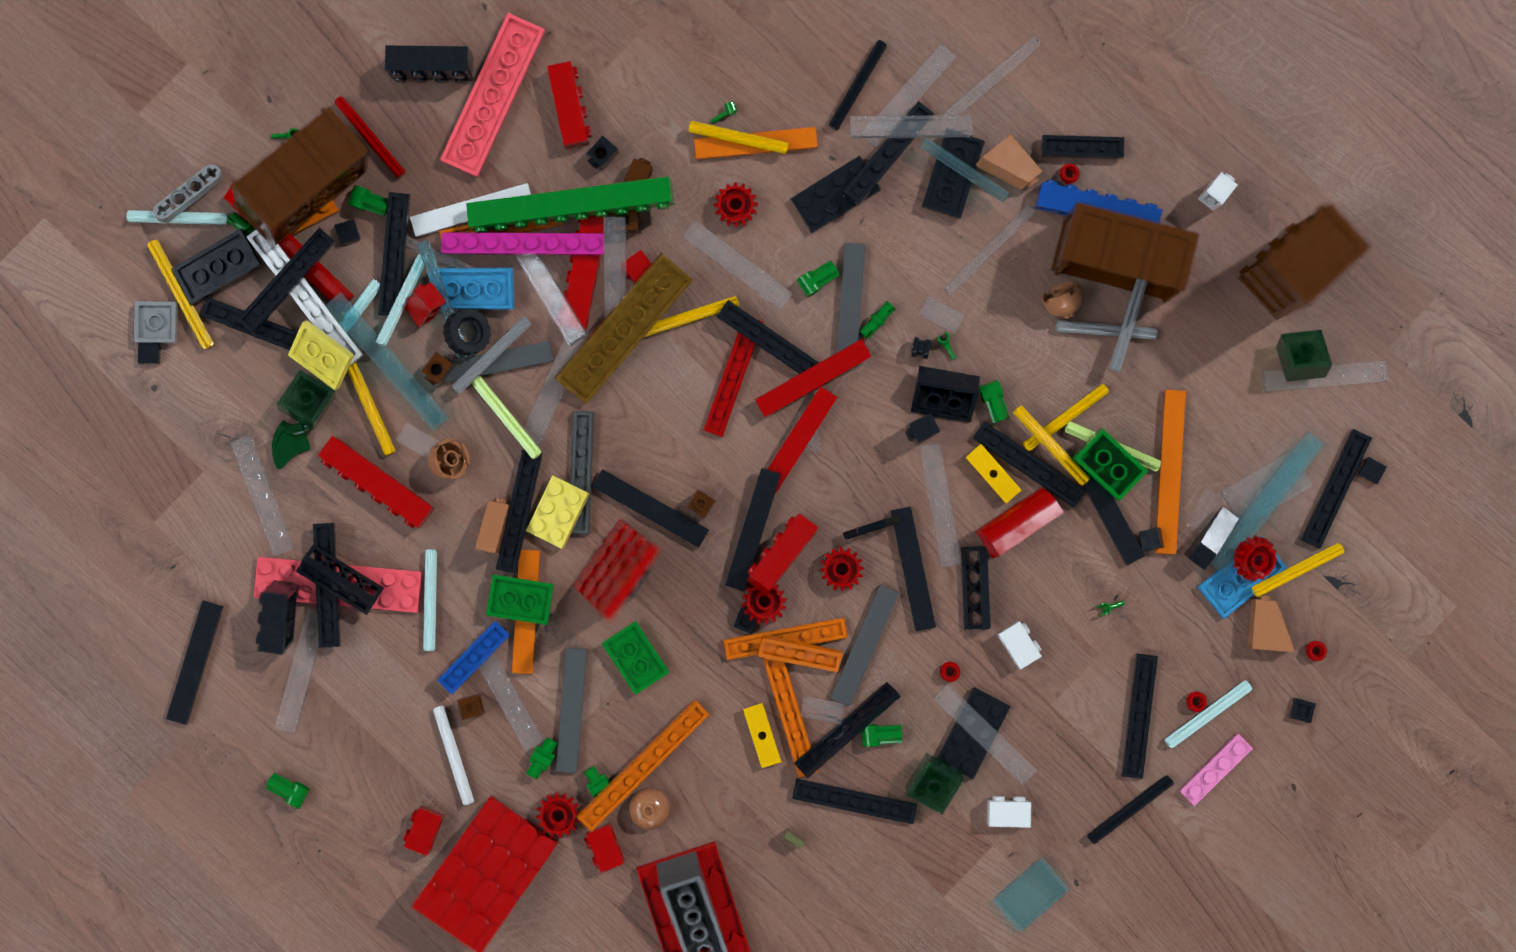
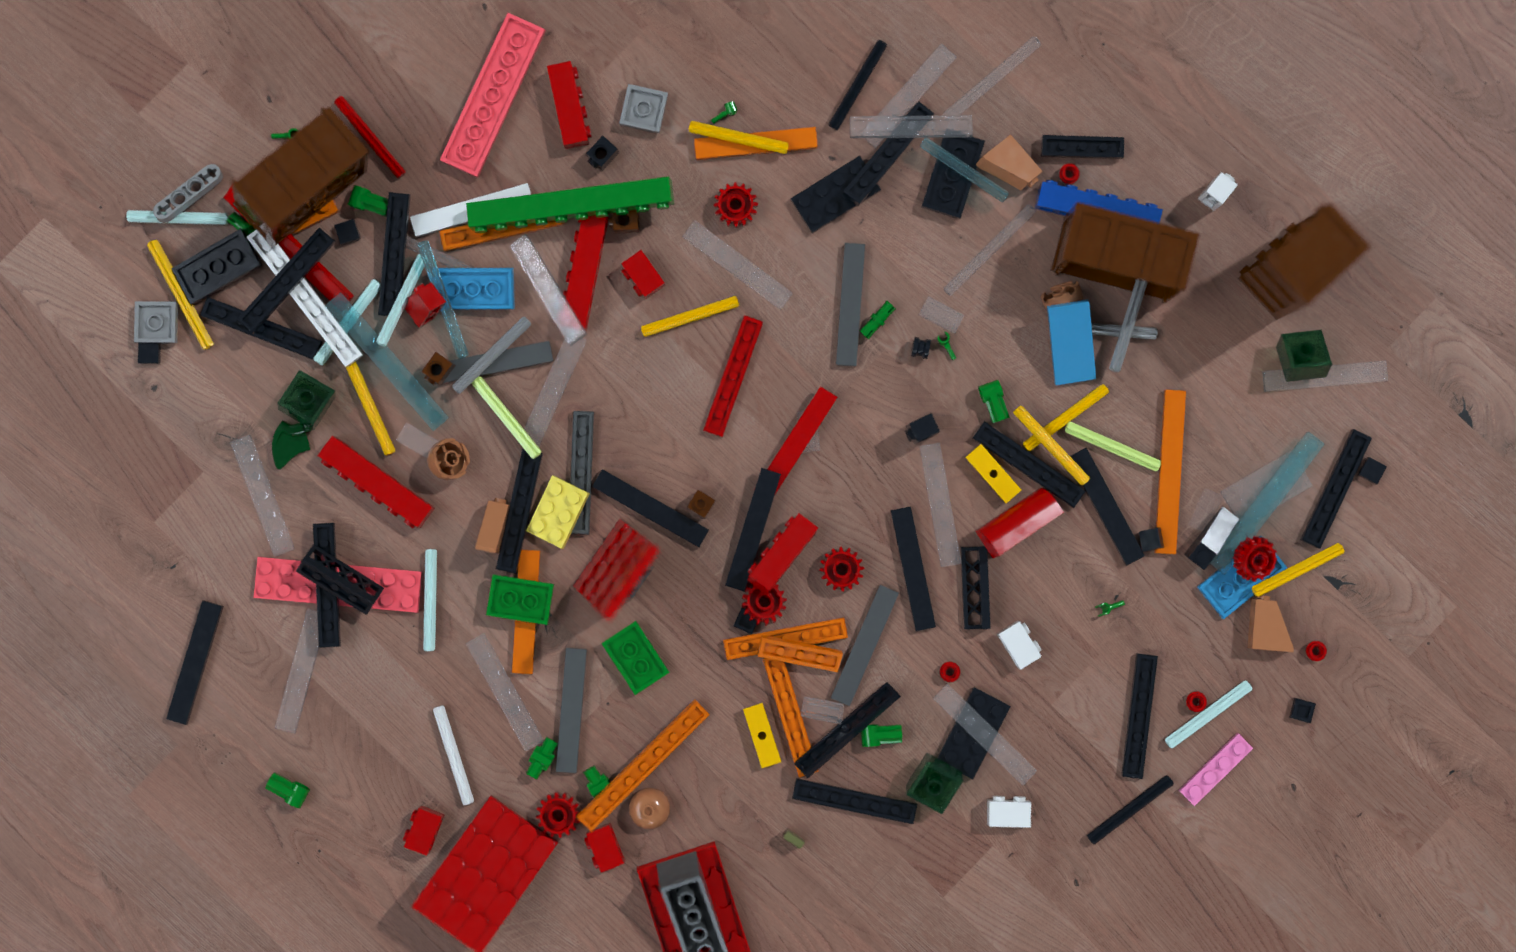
(277, 617): black brick -> none
(321, 355): light yellow plate -> none
(429, 63): black brick -> none
(453, 339): black tyre -> none
(471, 706): reddish brown brick -> none
(473, 657): blue plate -> none
(523, 243): dark pink plate -> none
(614, 261): clear tile -> none
(623, 328): pearl gold plate -> none
(639, 170): reddish brown brick -> none
(643, 108): none -> light grey plate
(765, 338): black tile -> none
(813, 378): red tile -> none
(814, 280): green piece -> none
(871, 527): black tile -> none
(945, 394): black slope -> none
(1030, 894): clear light blue piece -> none
(1071, 342): none -> dark azure tile
(1109, 464): green brick -> none

